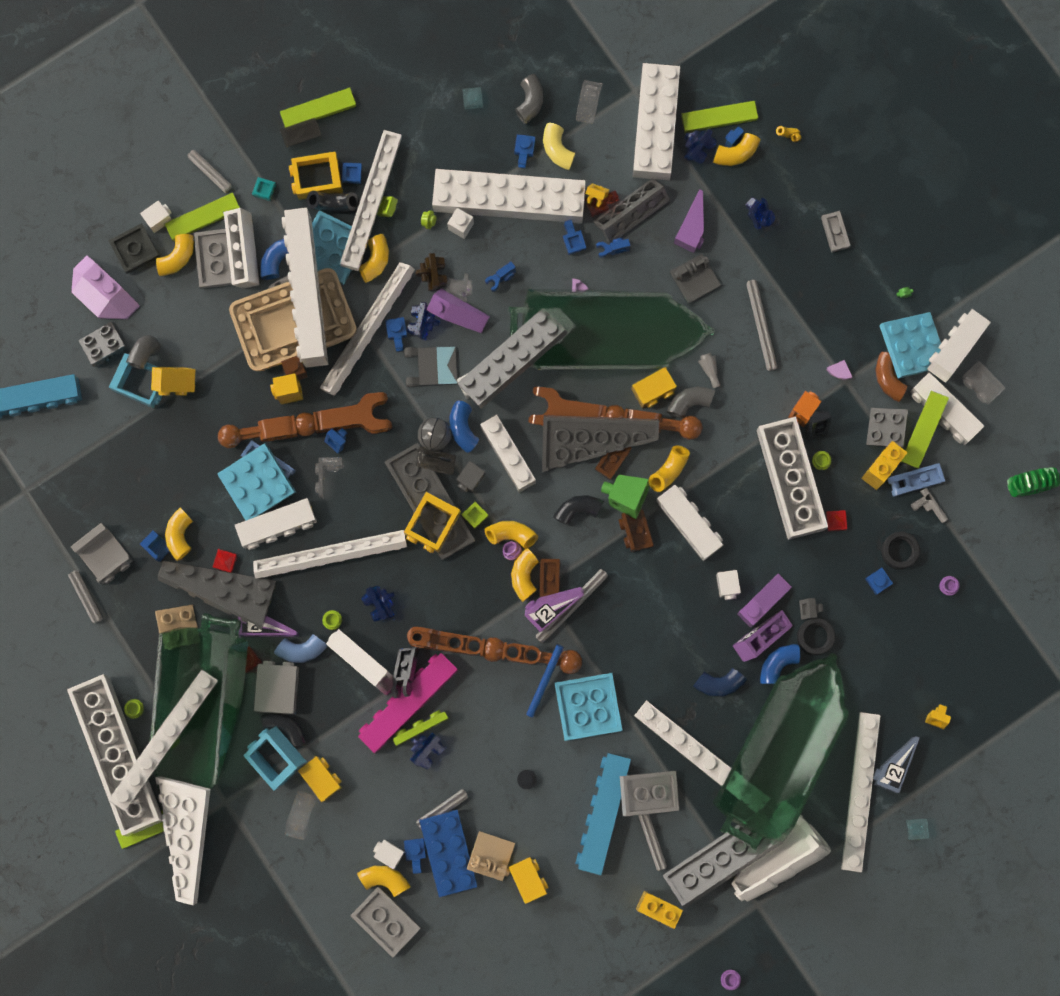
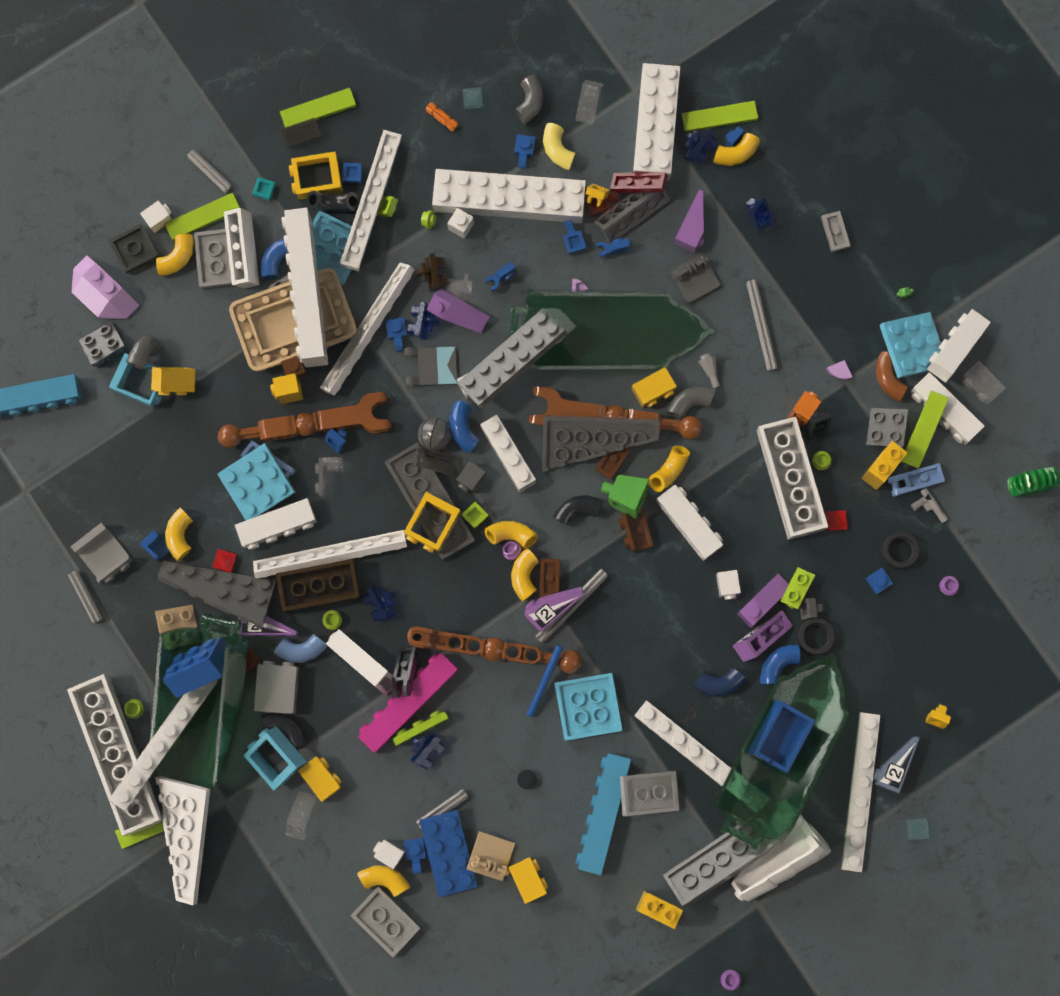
(196, 667): none -> blue piece
(318, 586): none -> dark brown brick
(378, 258): yellow cylinder -> none
(441, 116): none -> orange axle
(639, 182): none -> plate
(652, 841): light grey axle -> none
(781, 736): none -> blue piece
(791, 133): yellow arm -> none
(797, 588): none -> lime hinge

